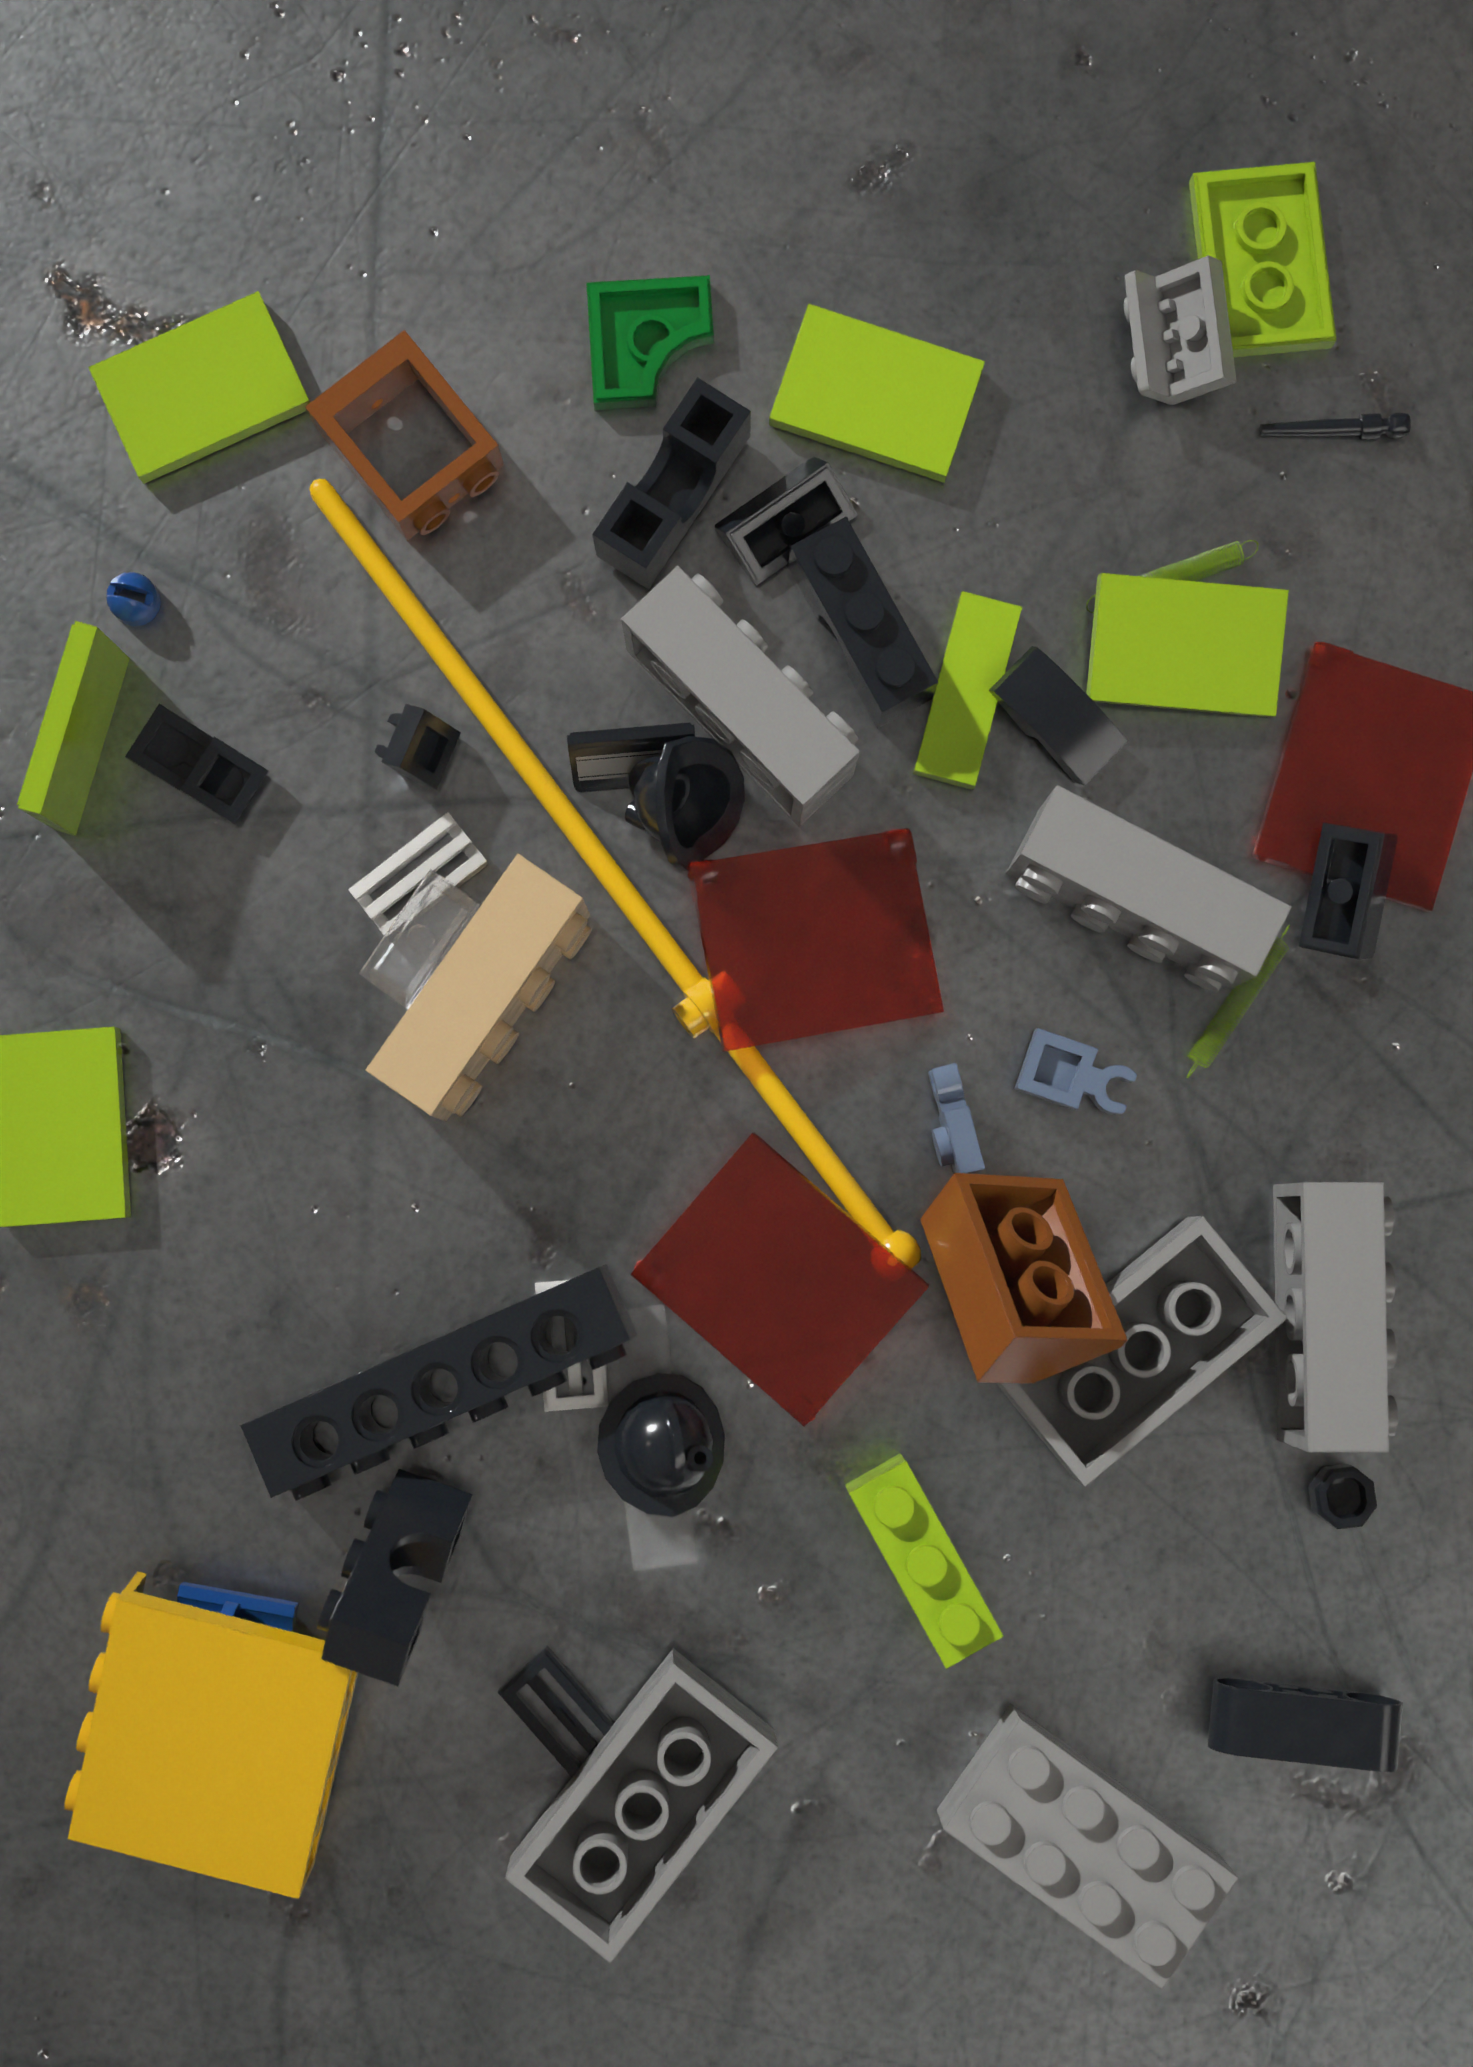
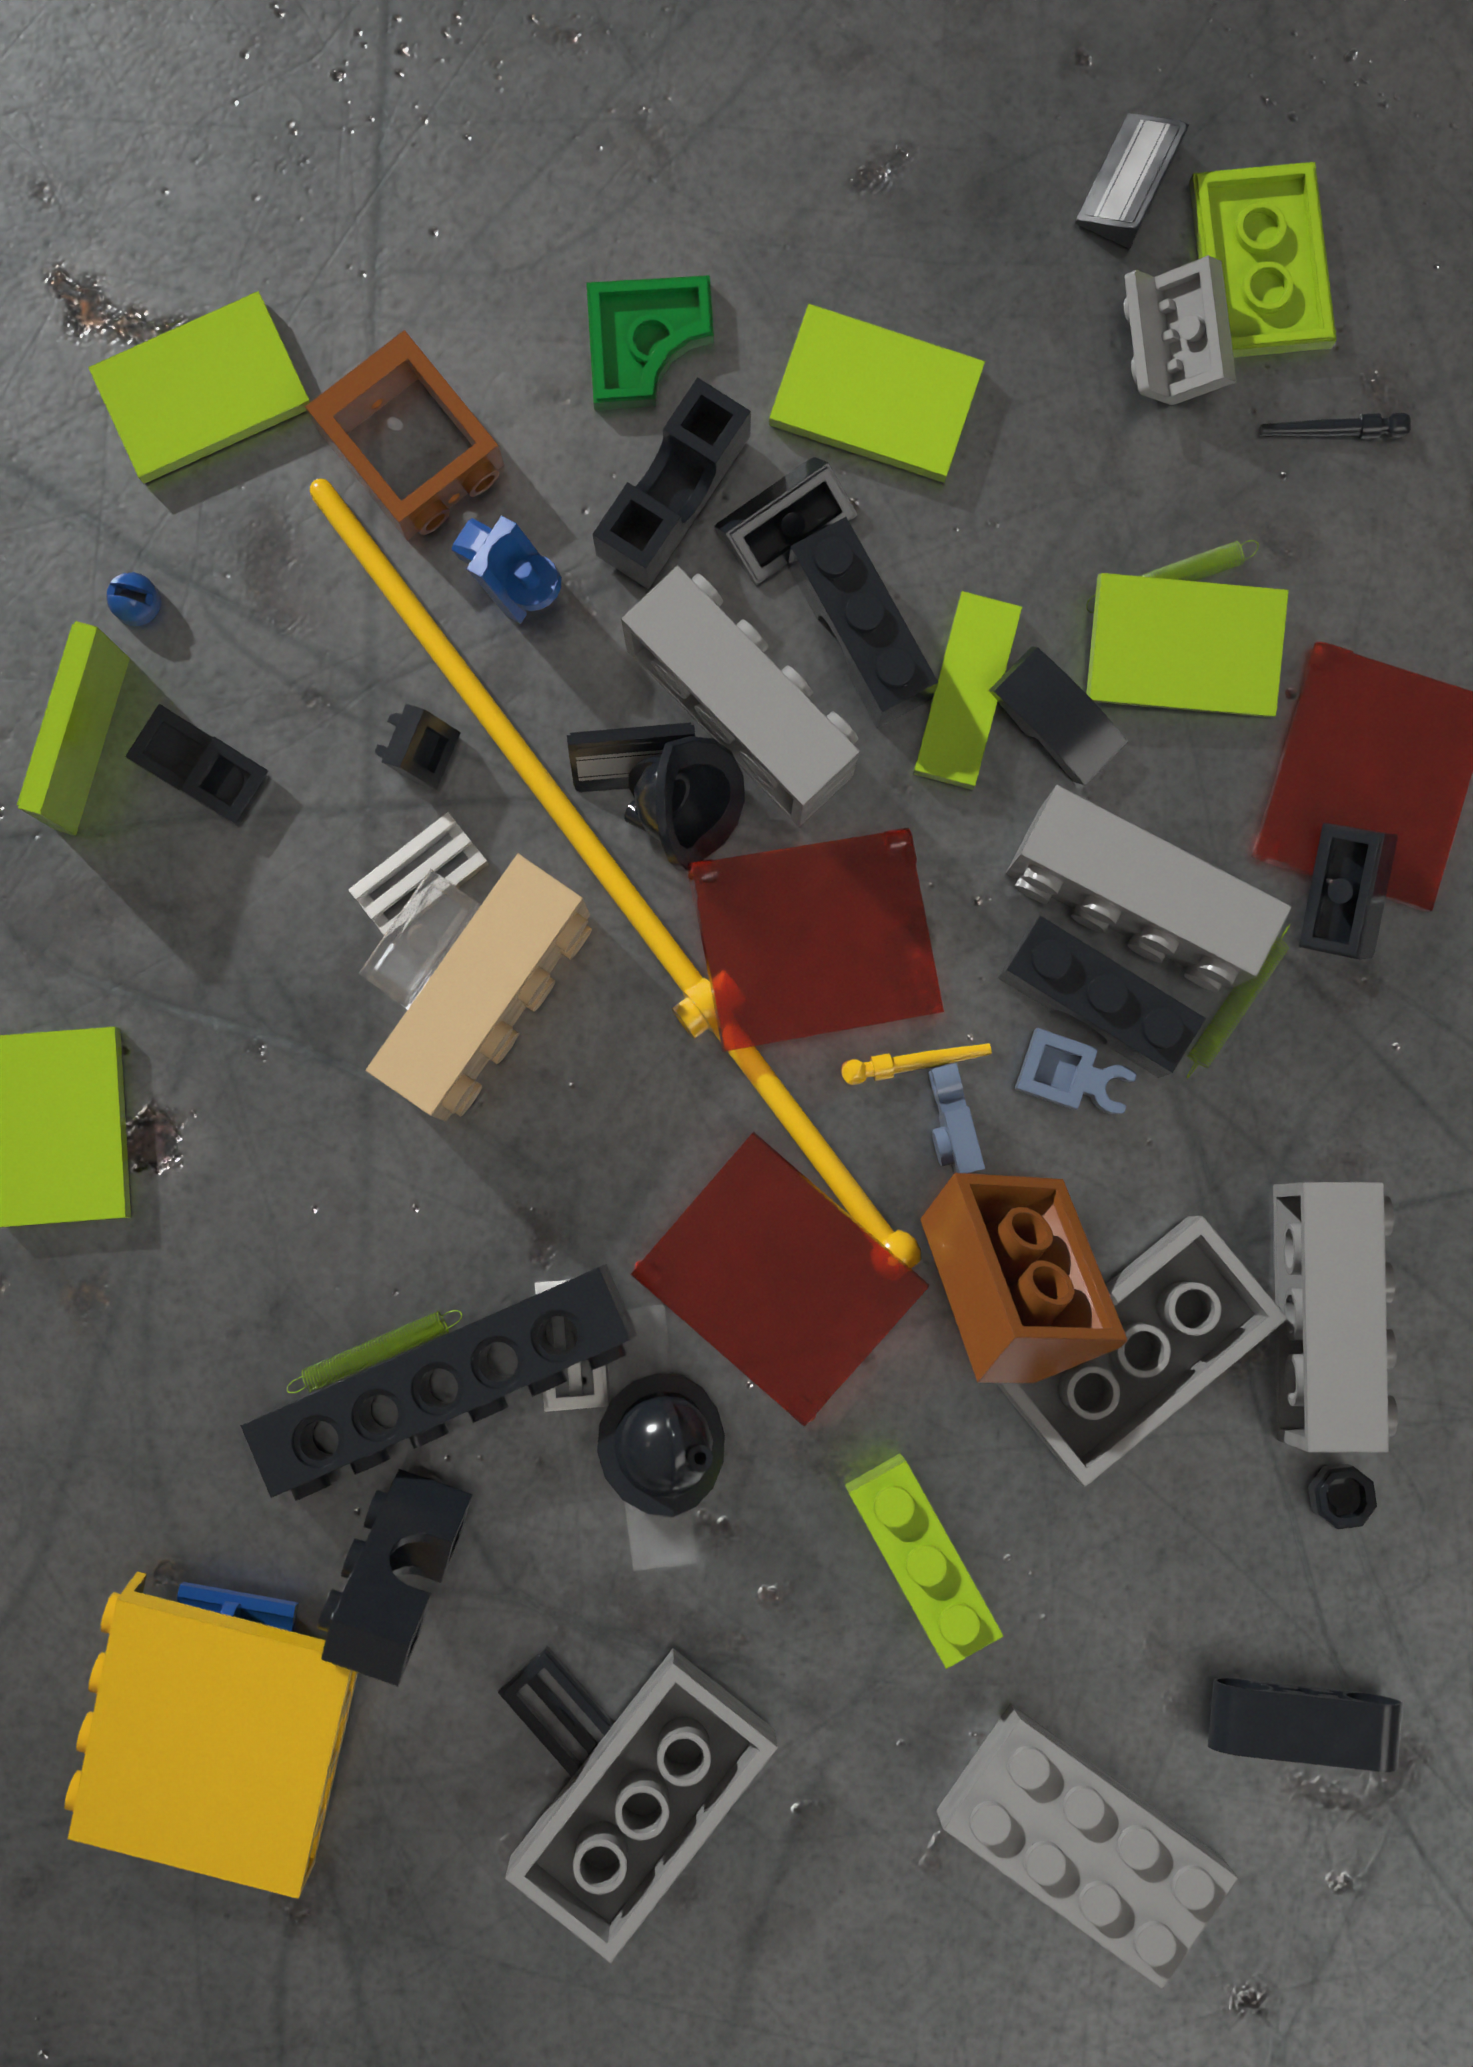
(417, 1338): none -> lime piece
(508, 567): none -> blue hips
(885, 1066): none -> yellow piece
(1112, 1000): none -> black arch
(1131, 177): none -> slope

